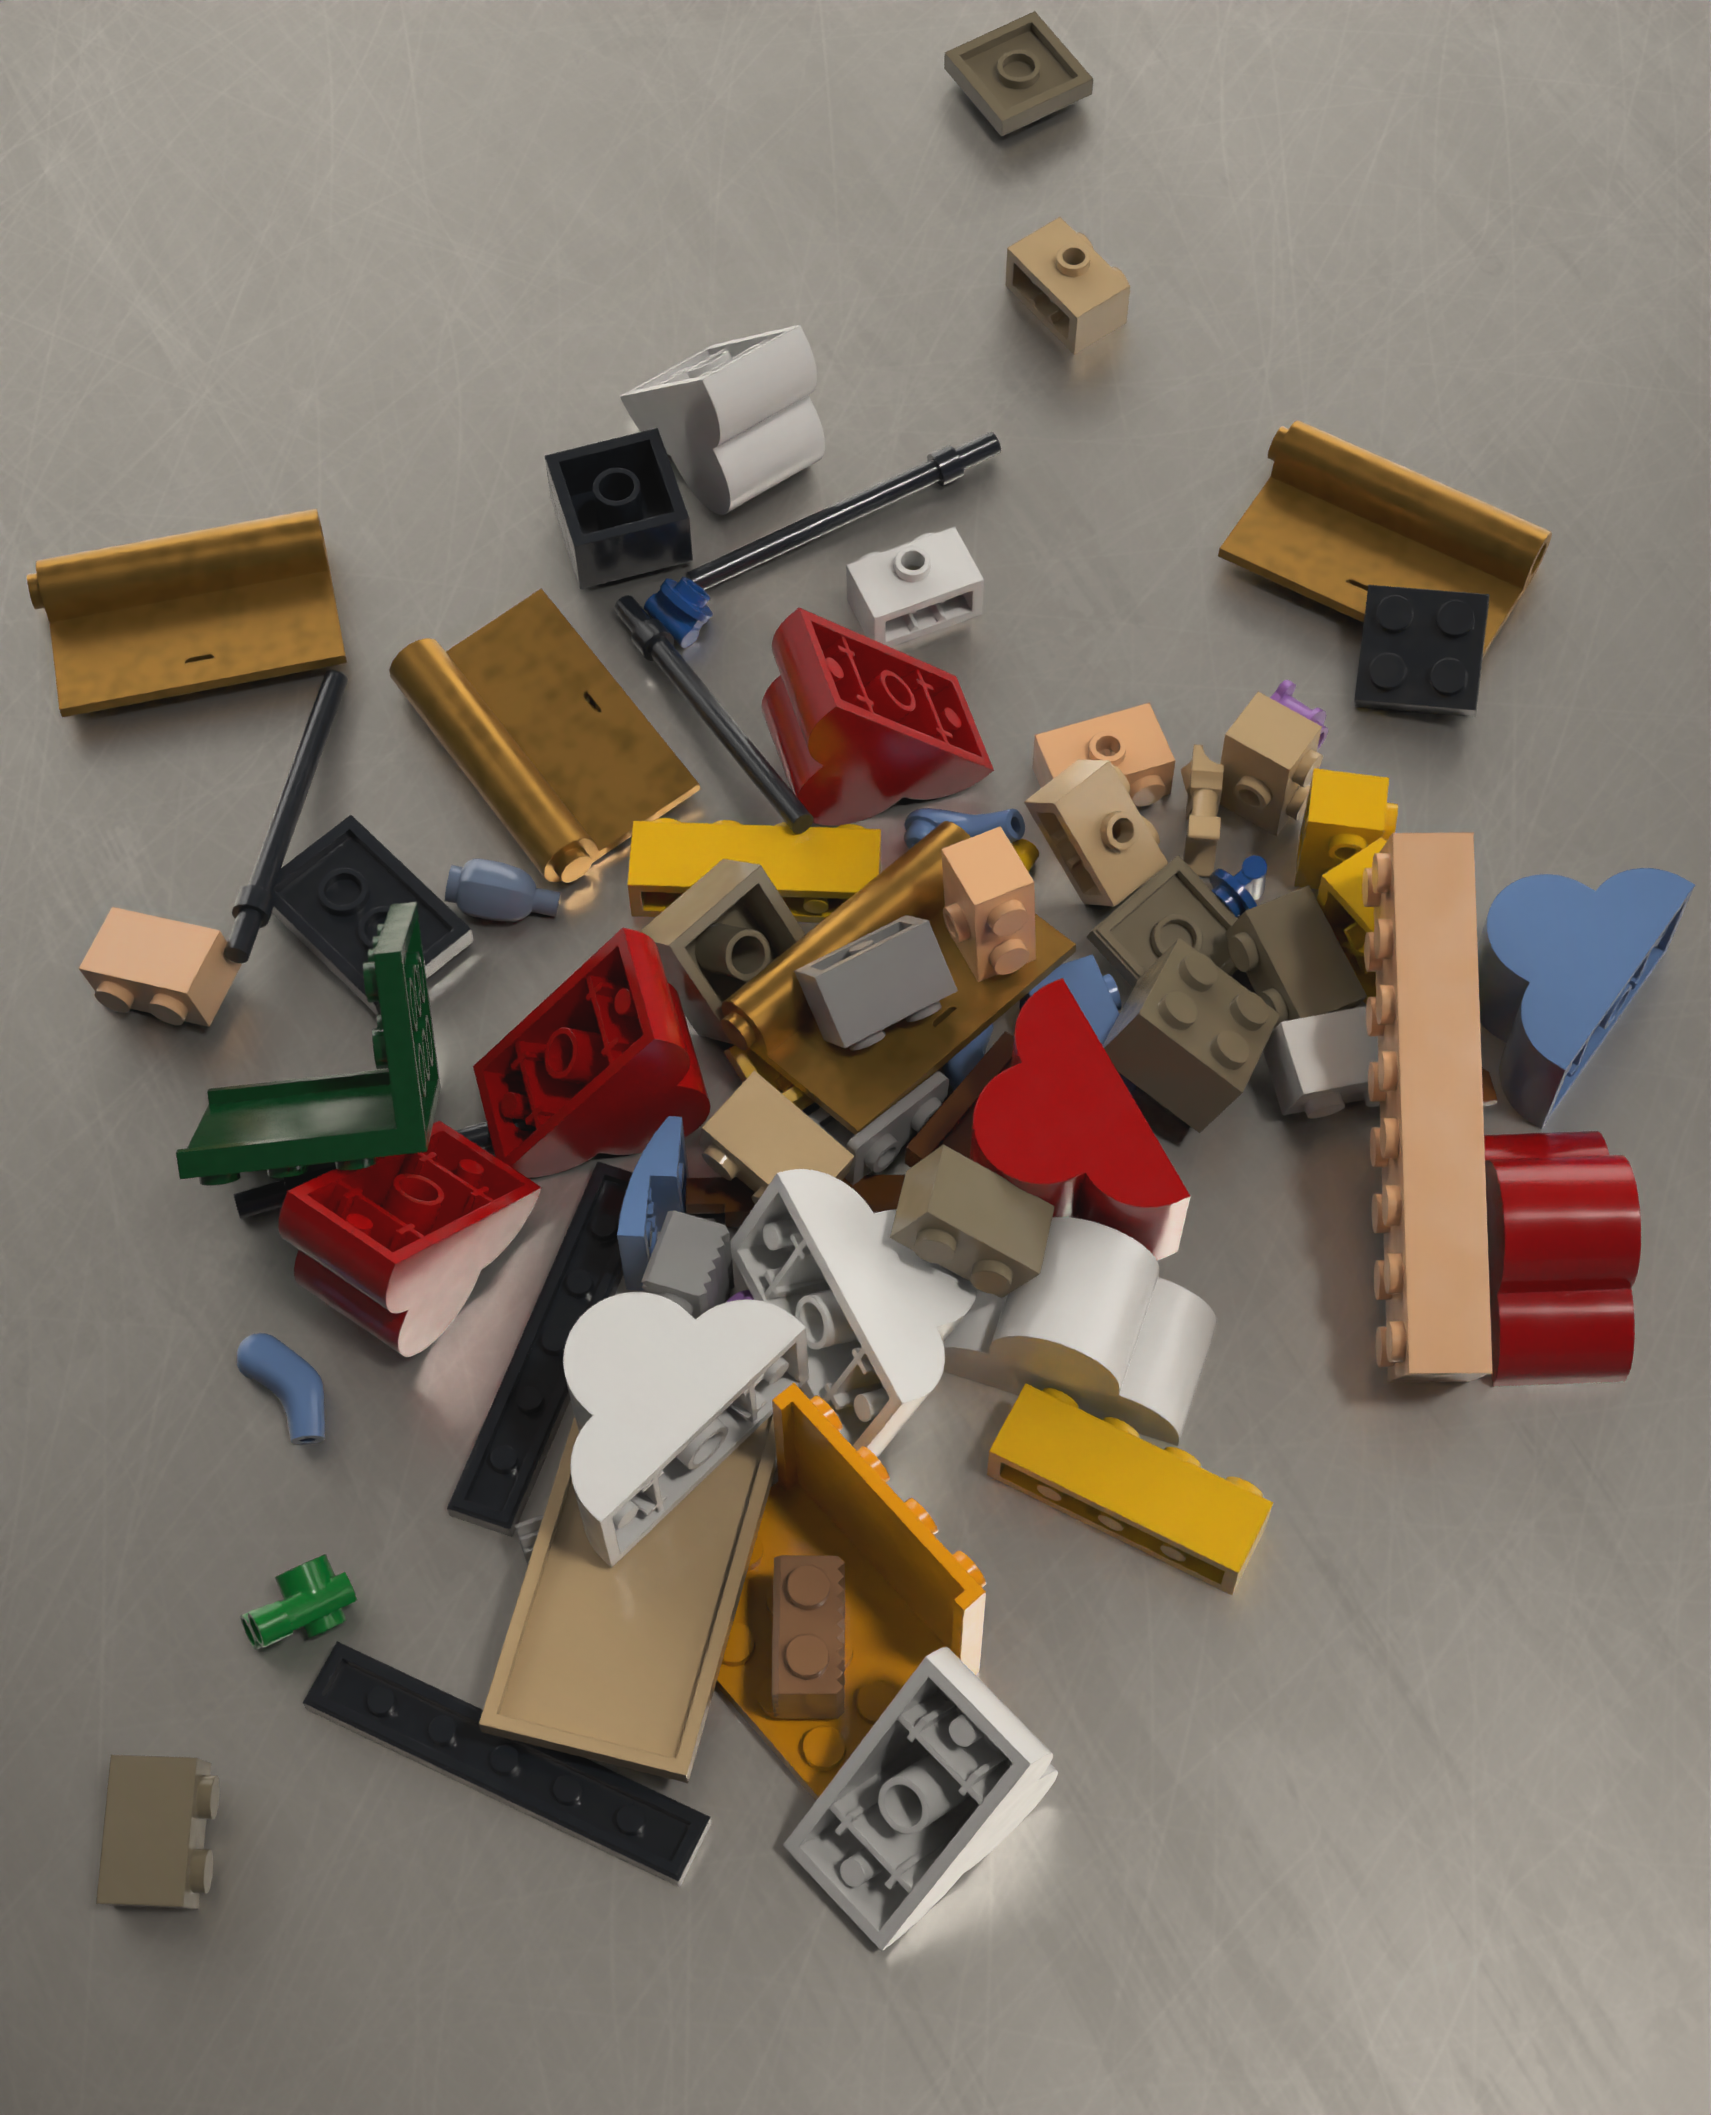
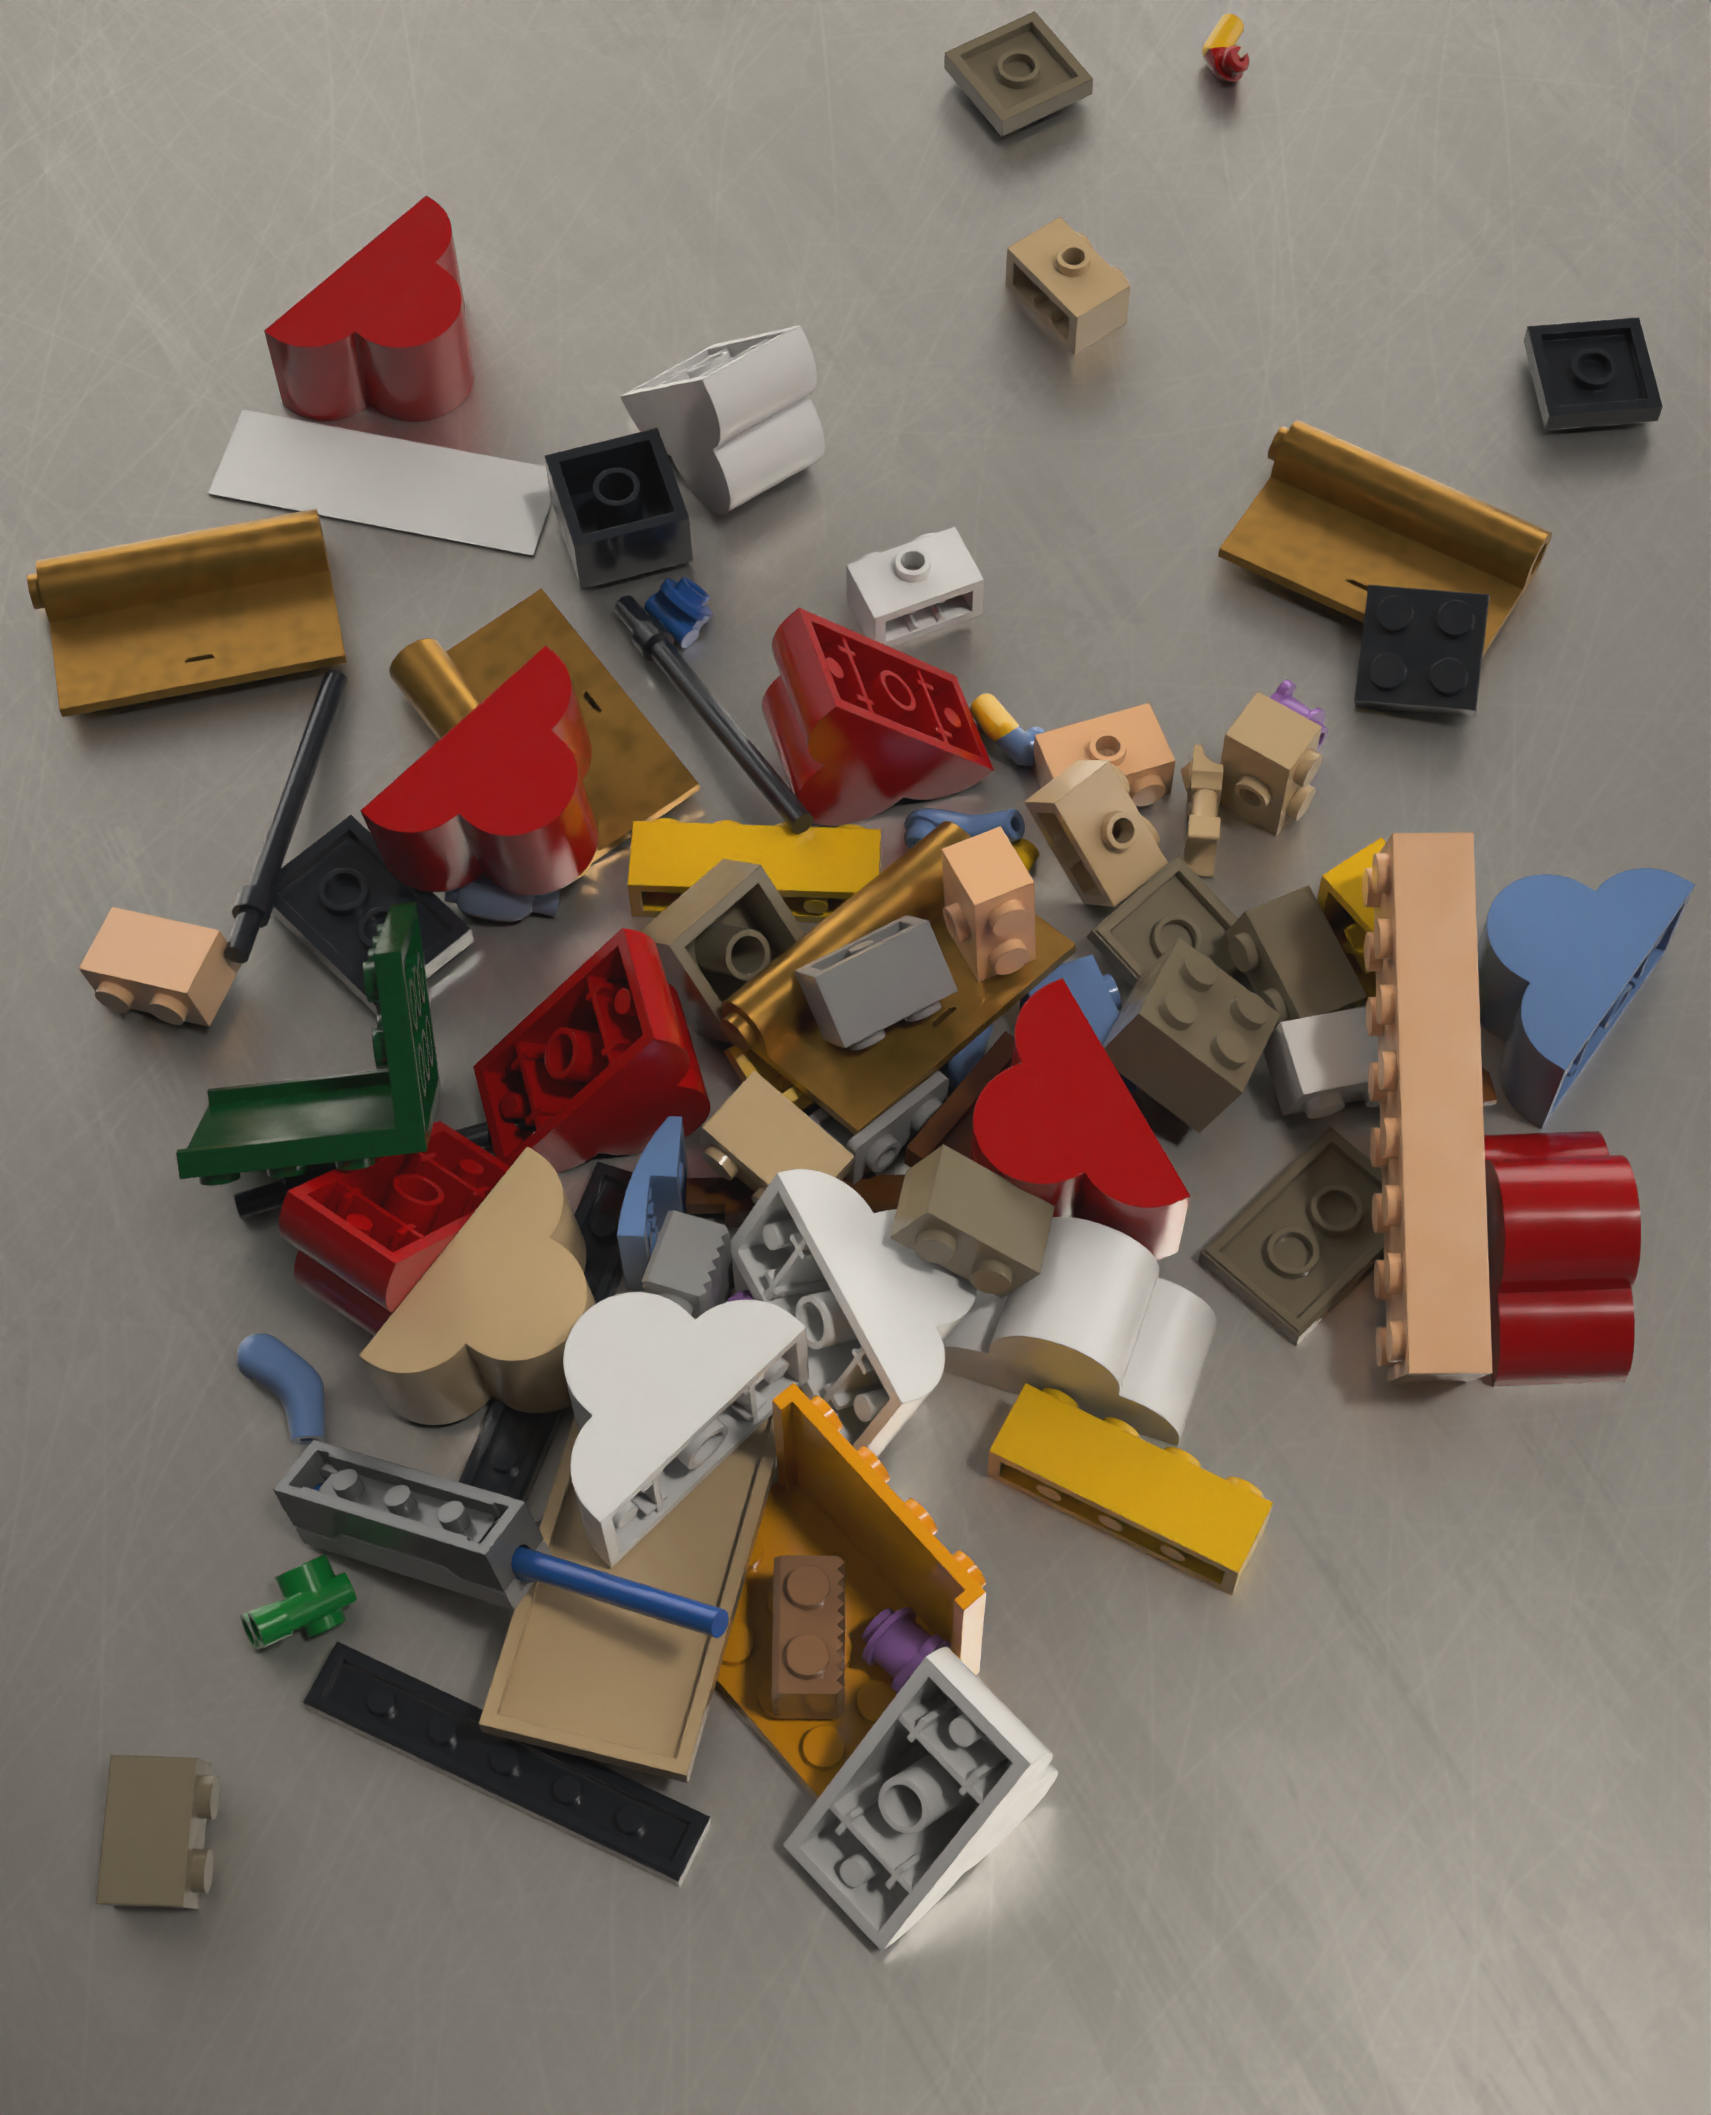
(381, 329): none -> red brick
(385, 482): none -> white sticker
(453, 1536): none -> dark grey piece
(490, 1308): none -> tan brick
(496, 793): none -> red brick
(898, 1644): none -> medium lavender brick
(941, 468): black bar -> none
(1004, 729): none -> arm
(1222, 52): none -> arm
(1244, 888): blue plate -> none
(1303, 1238): none -> dark tan tile
(1341, 819): yellow brick -> none
(1592, 373): none -> black plate

